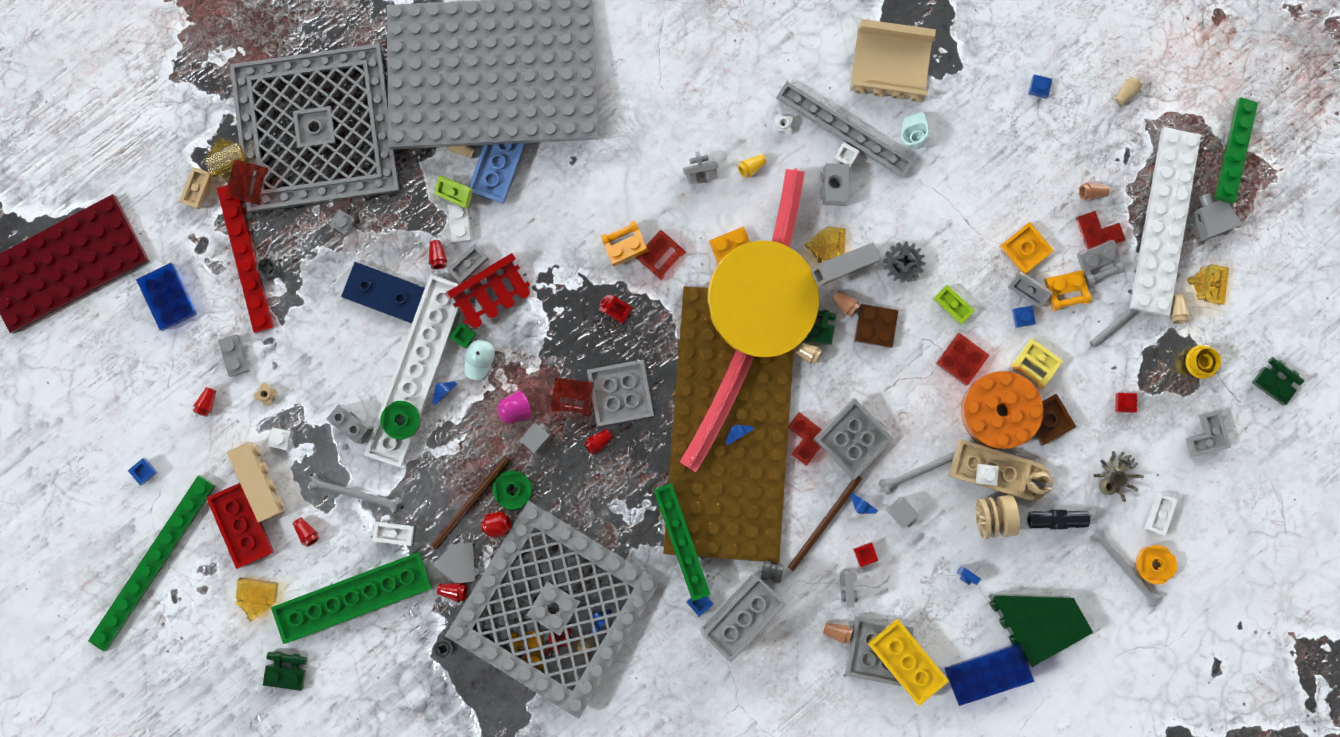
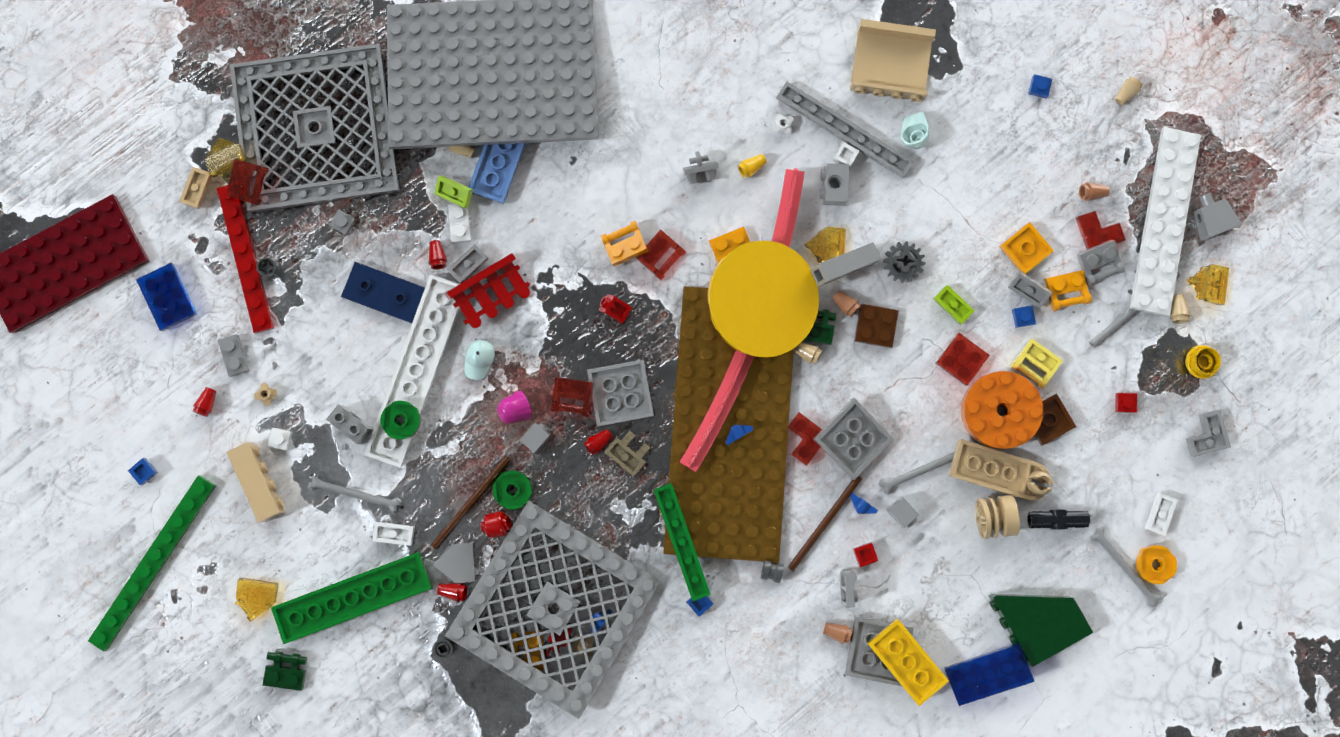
(239, 527): red plate -> none
(306, 534): red cone -> none
(442, 390): blue piece -> none
(463, 335): green plate -> none
(625, 456): none -> dark tan plate
(742, 617): light grey hose -> none
(967, 576): blue plate -> none
(987, 474): white plate -> none
(1117, 477): animal -> none
(1236, 150): green plate -> none
(1274, 385): dark green plate -> none

